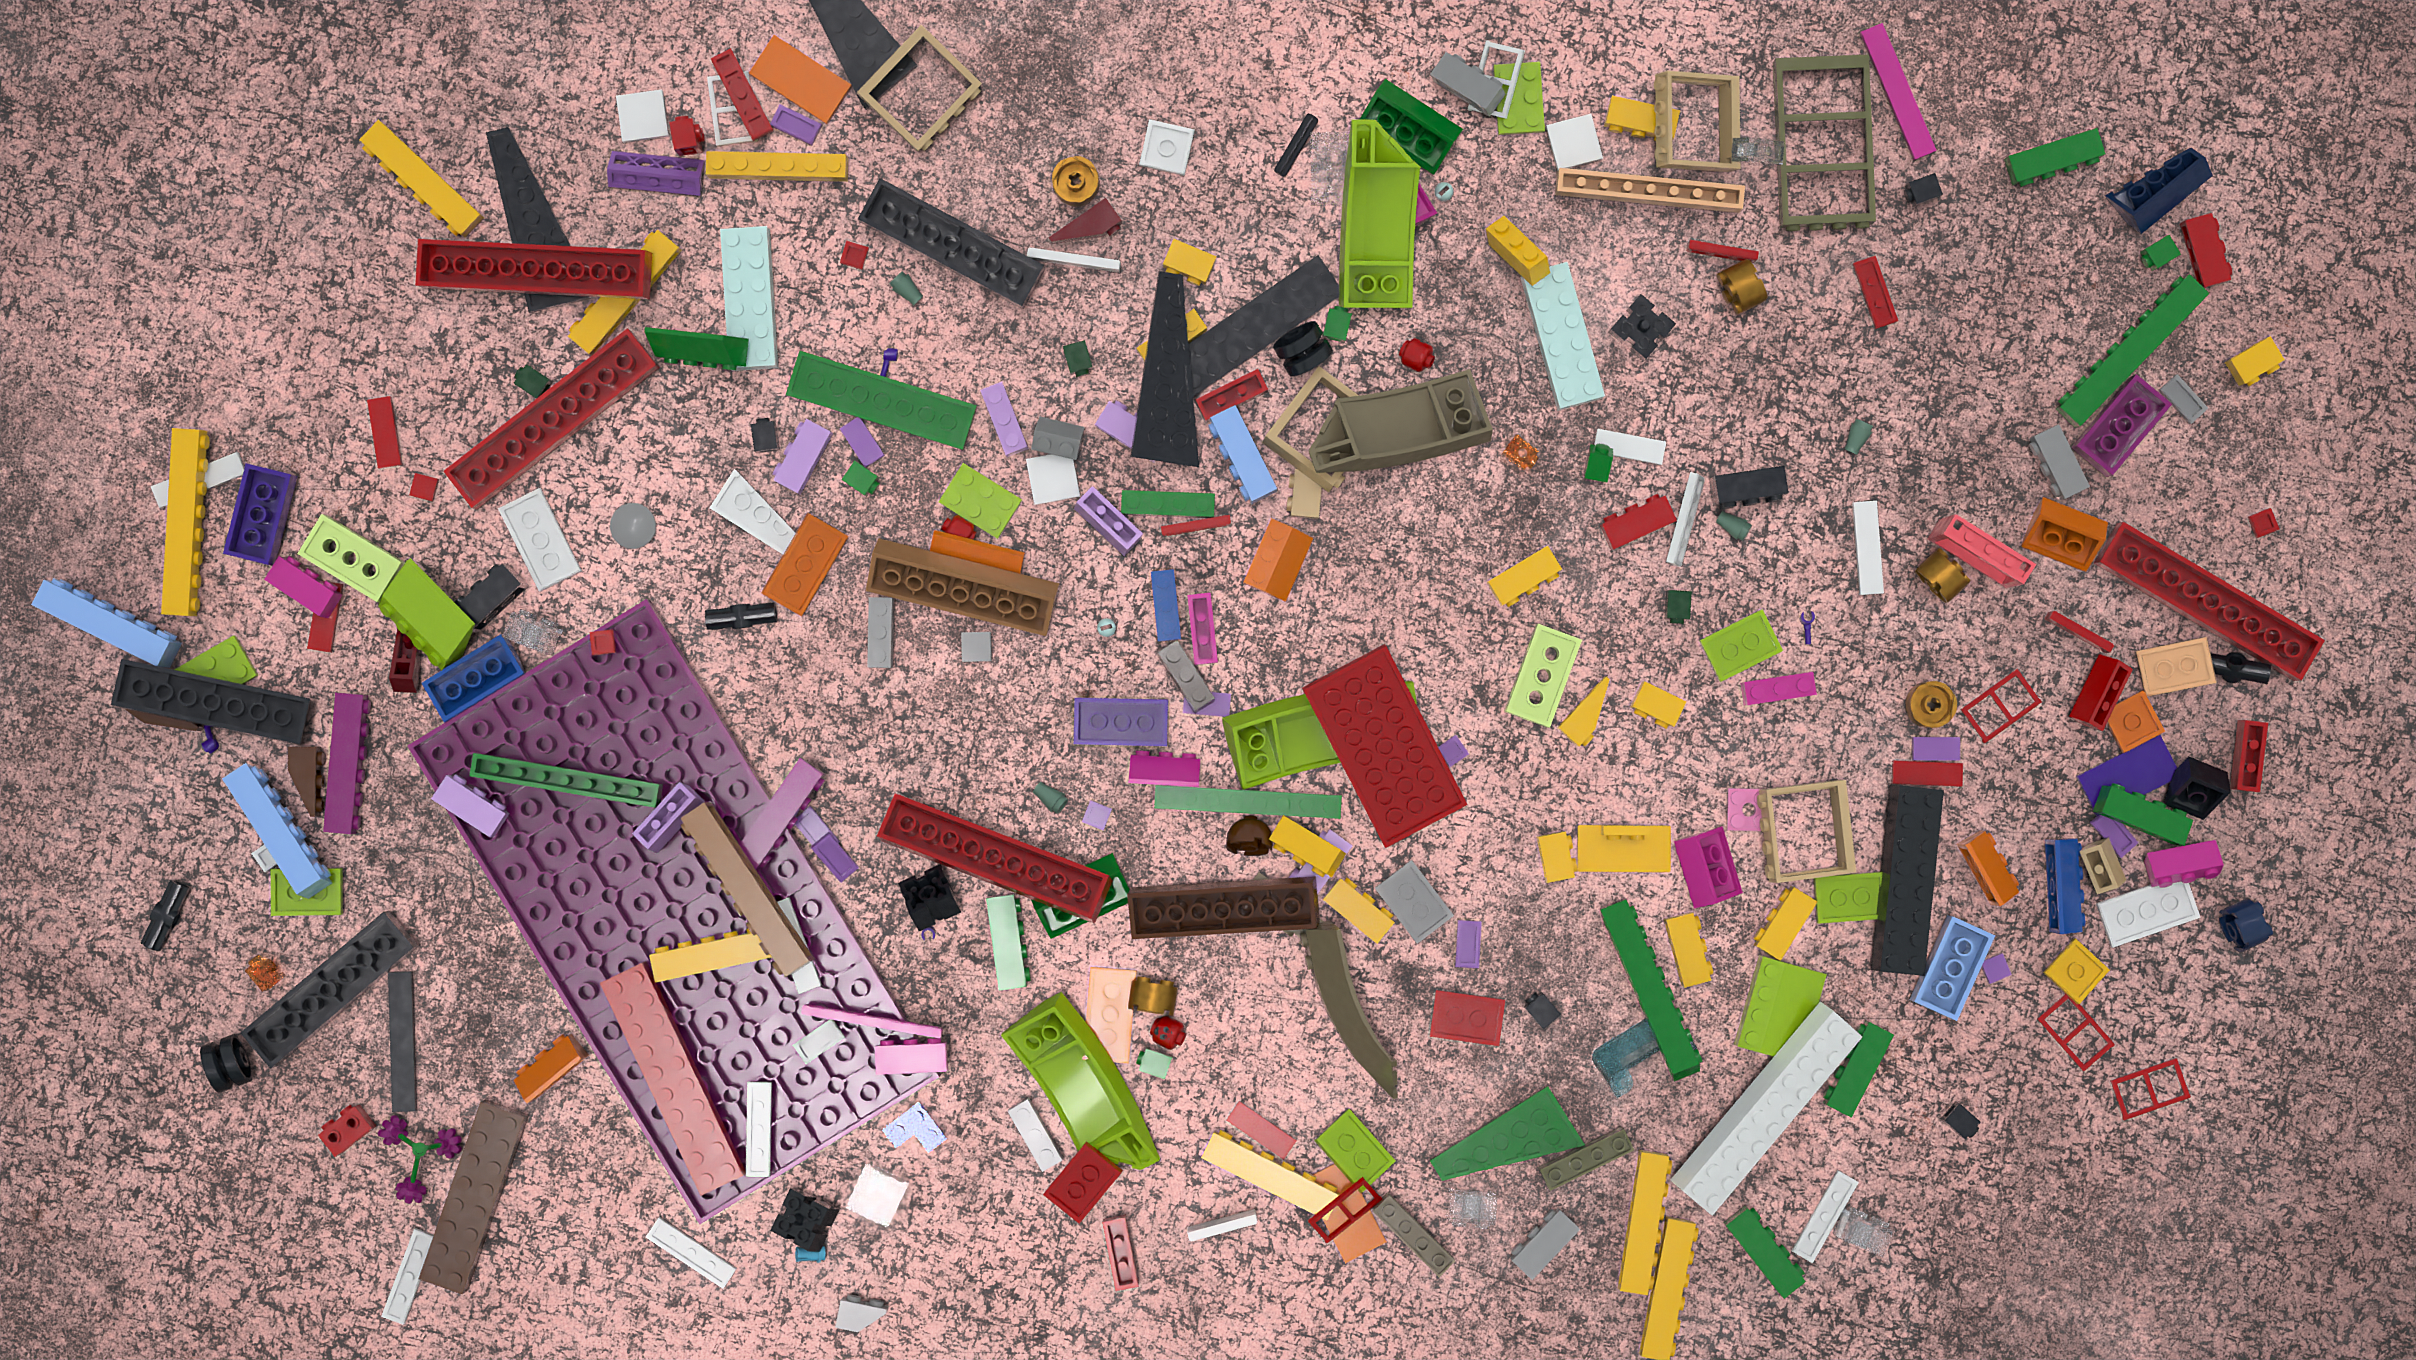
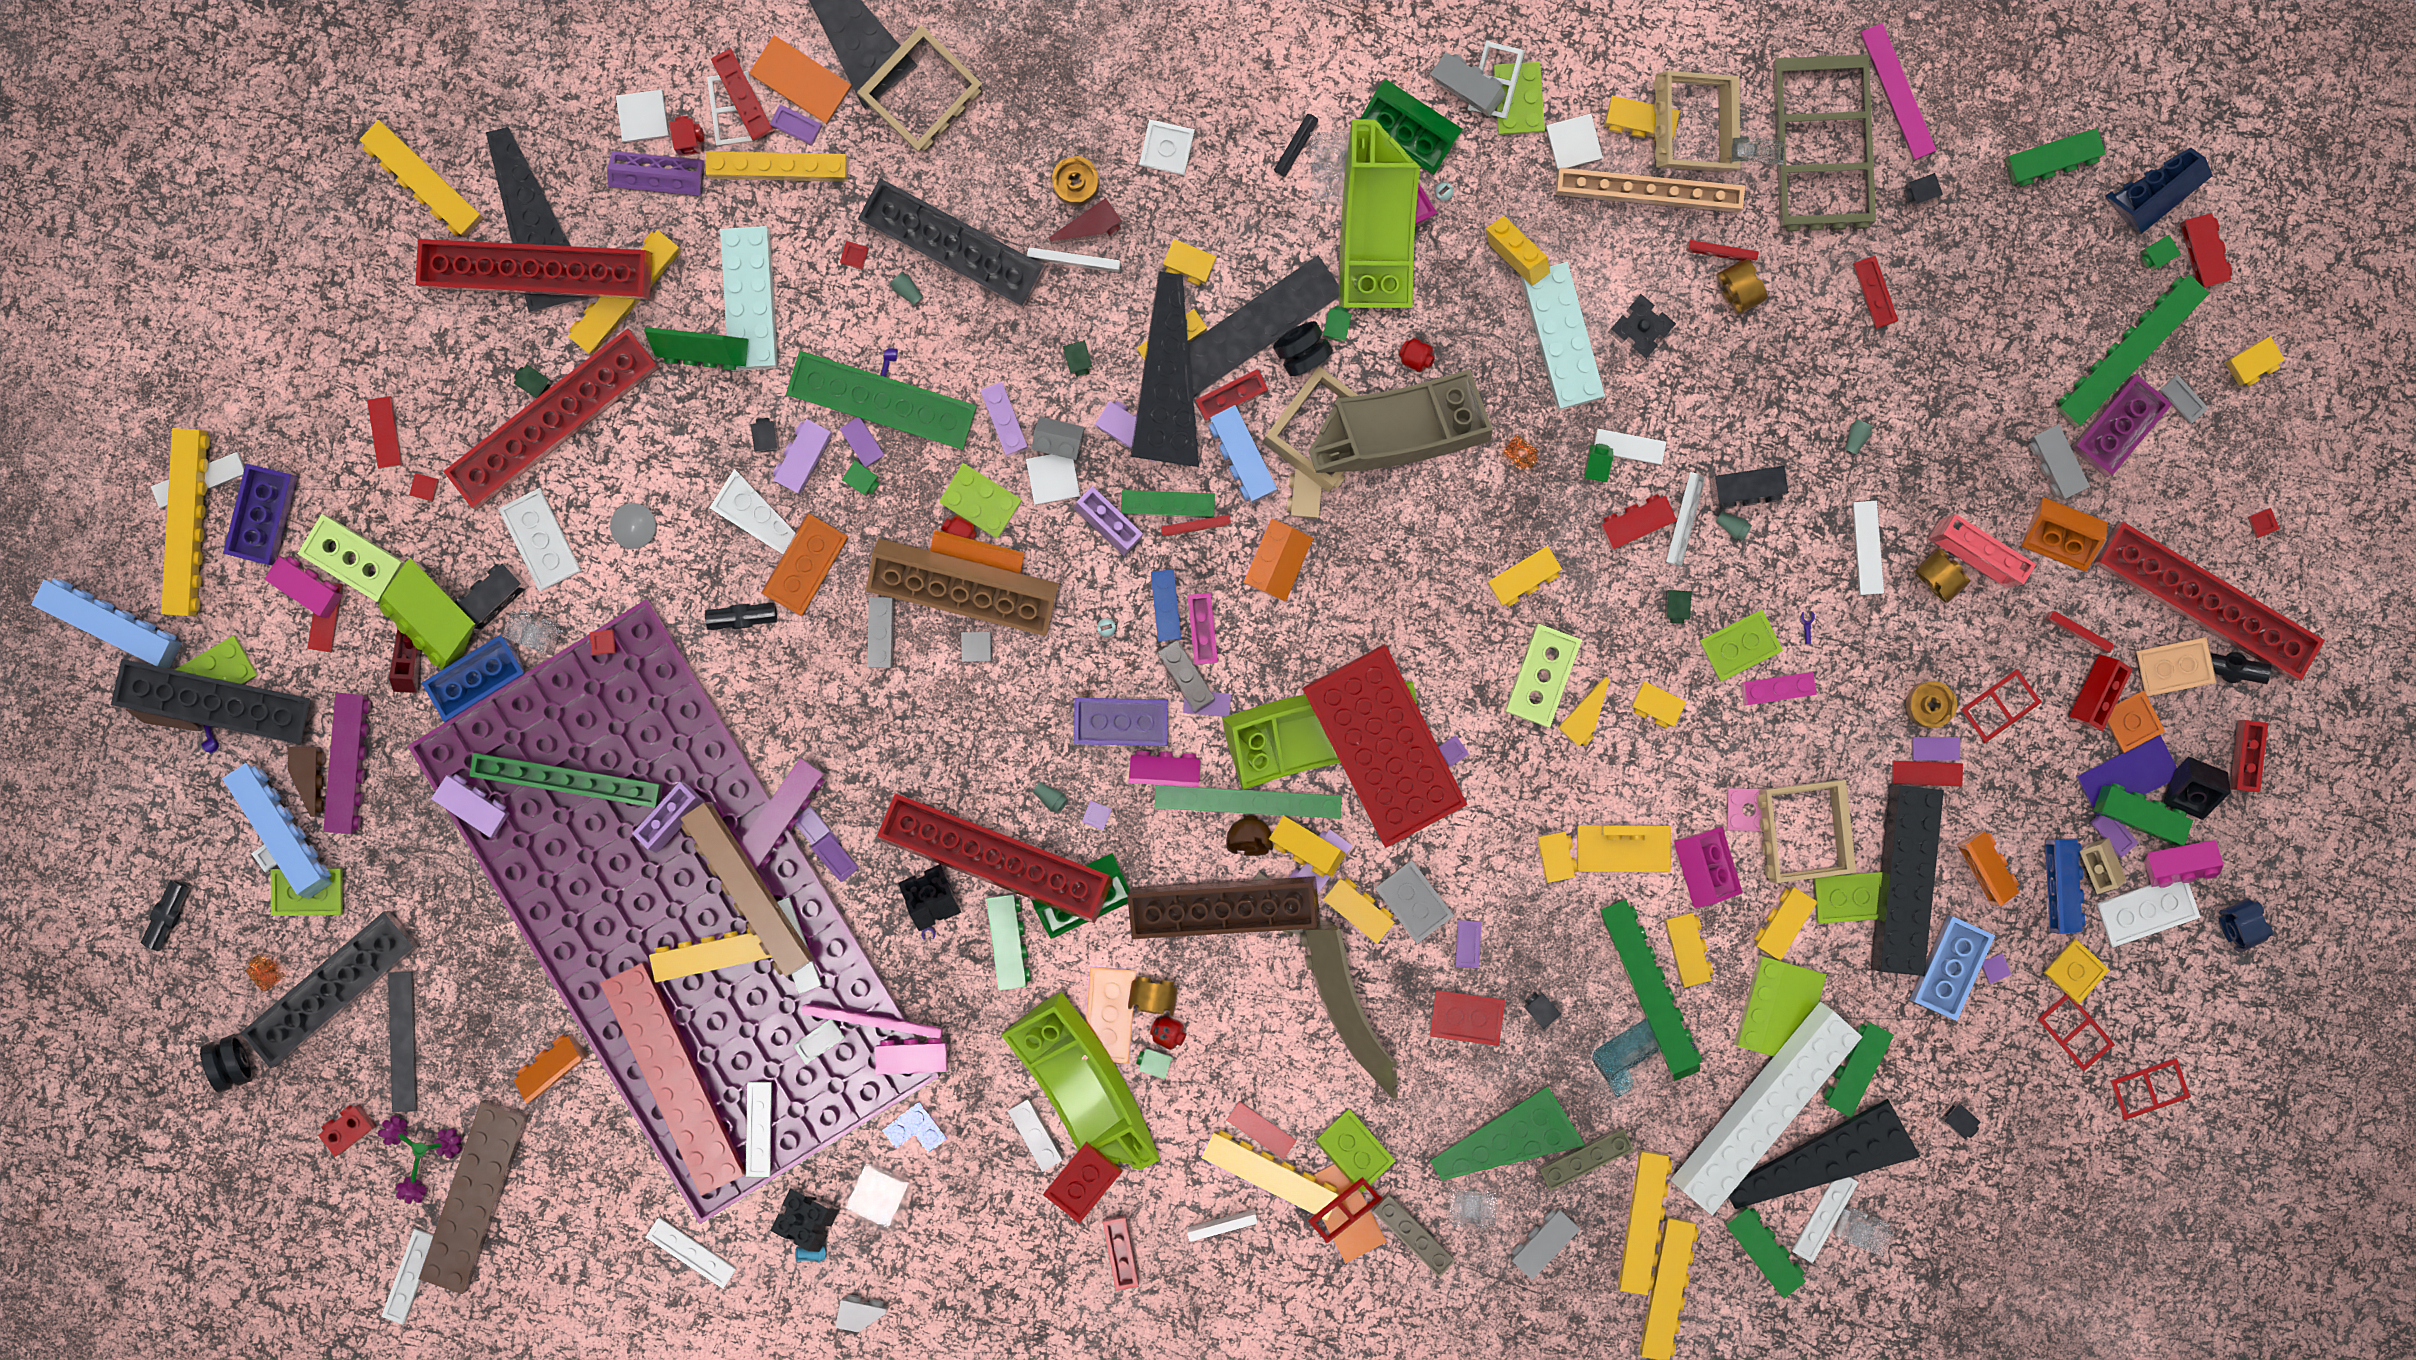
(1849, 1149): none -> black wing

